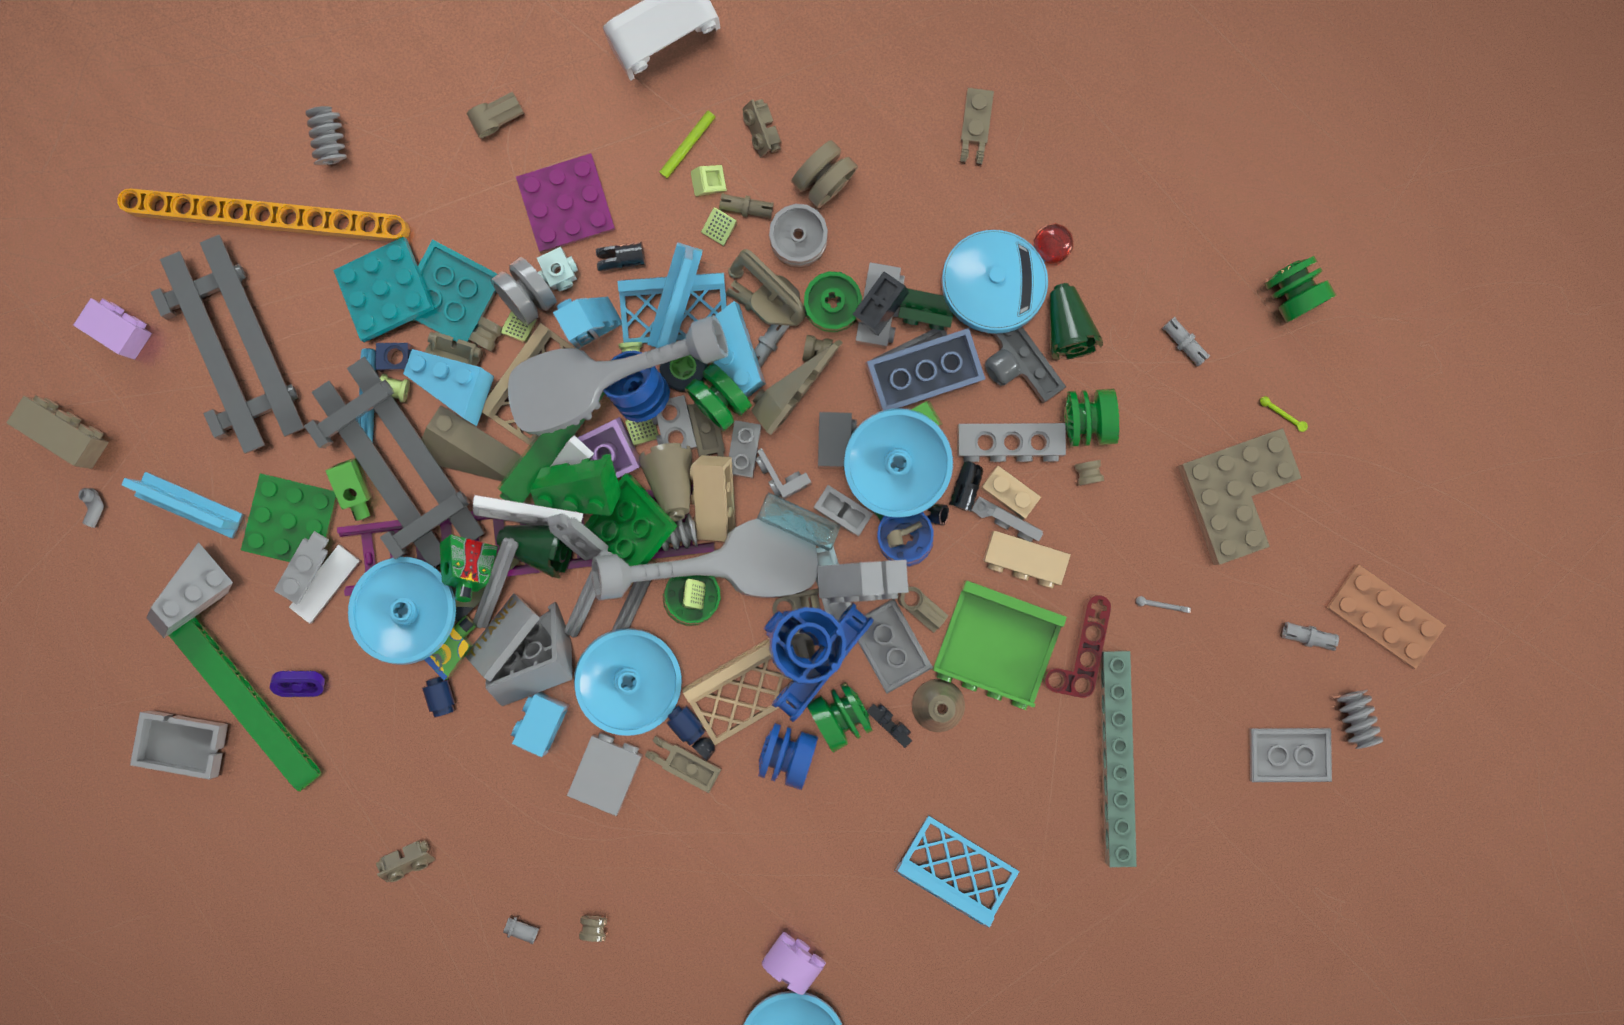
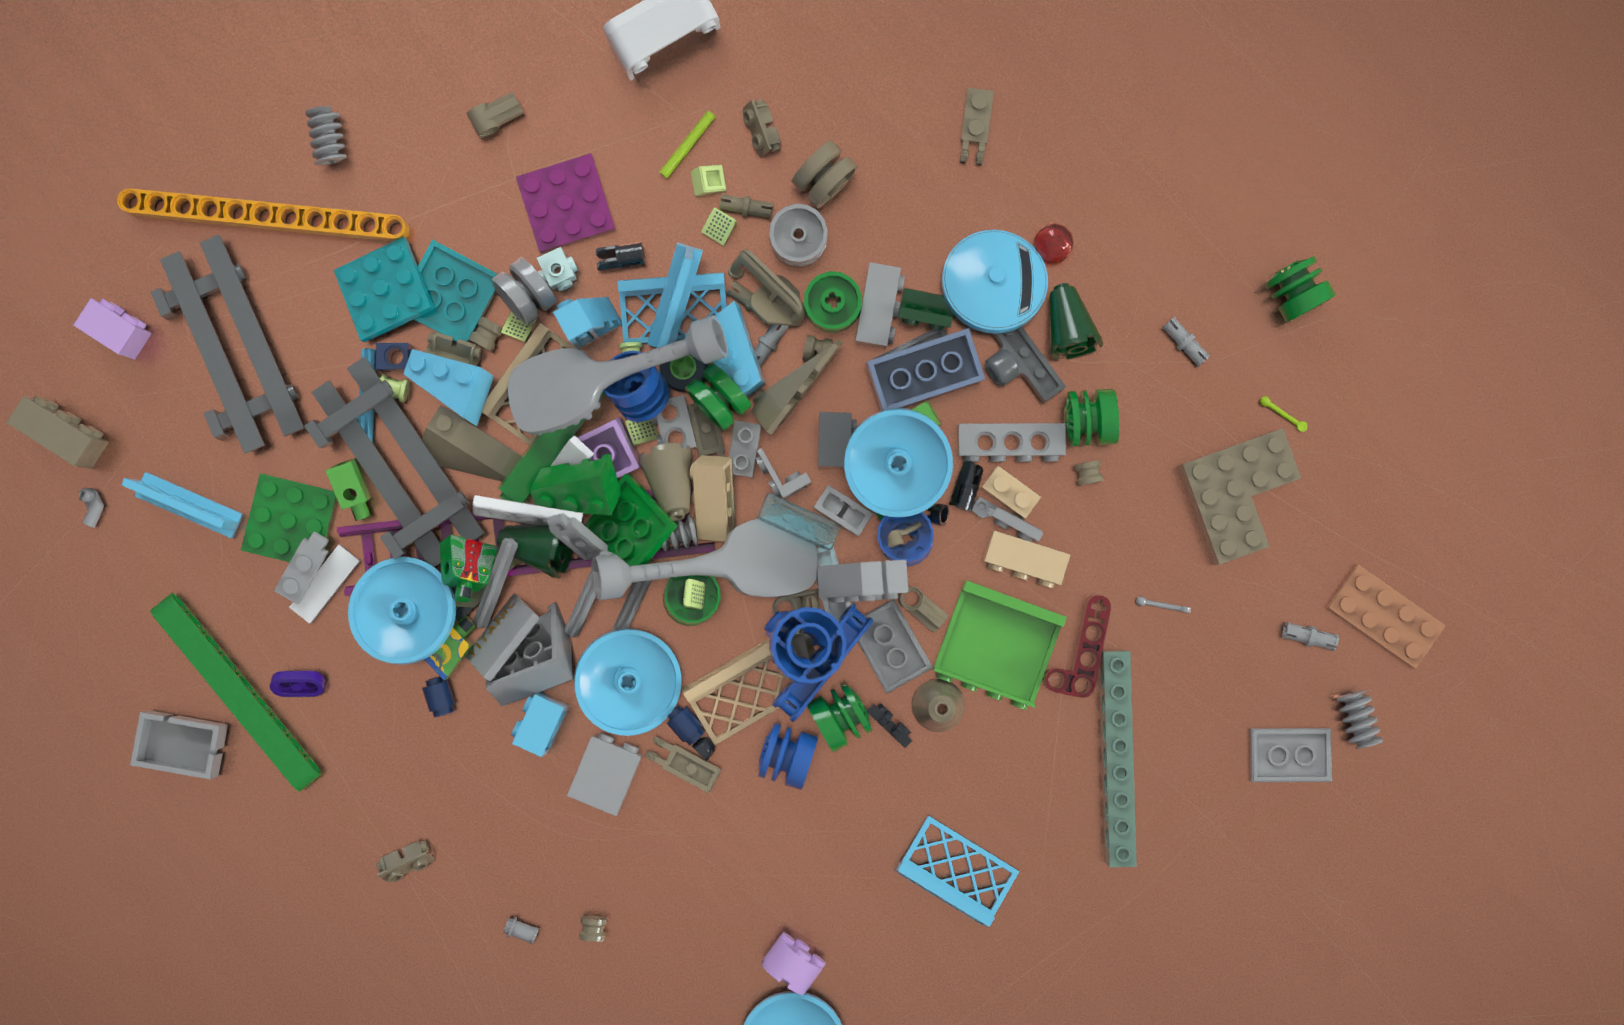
(189, 592): light grey wedge -> none
(881, 303): black hinge -> none

